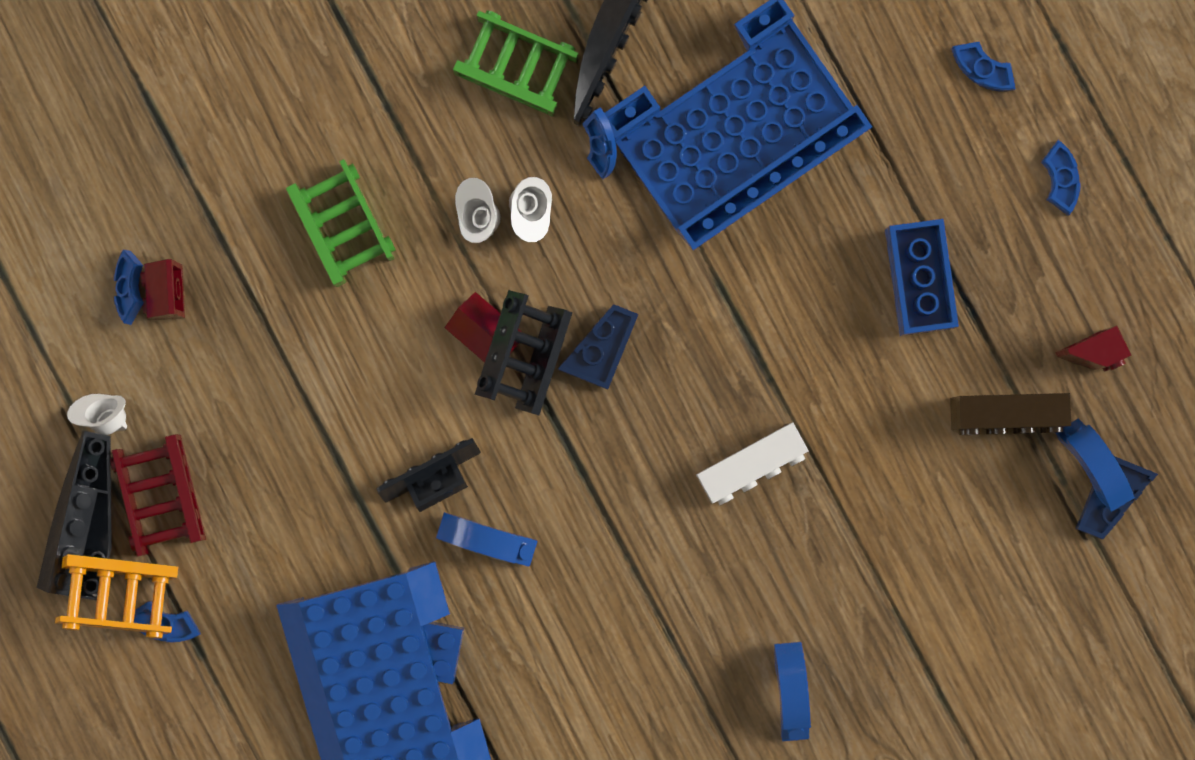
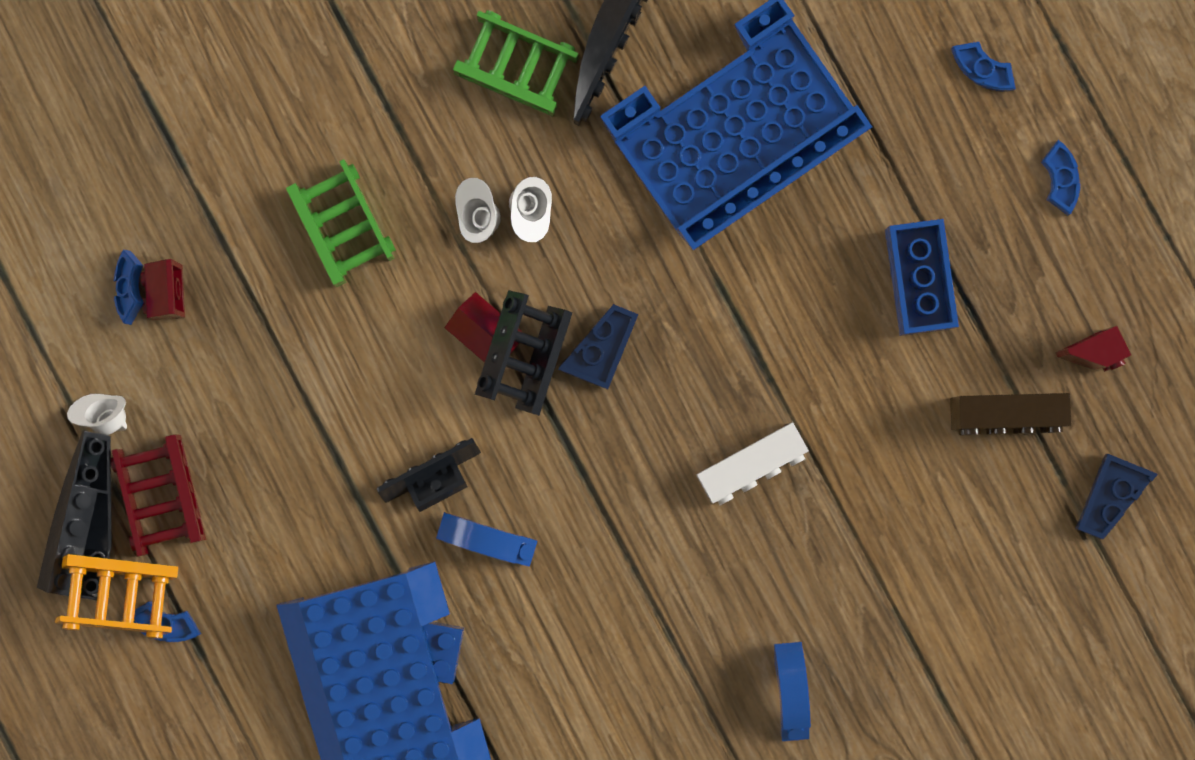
(602, 143): blue tile -> none
(1099, 464): blue arch -> none

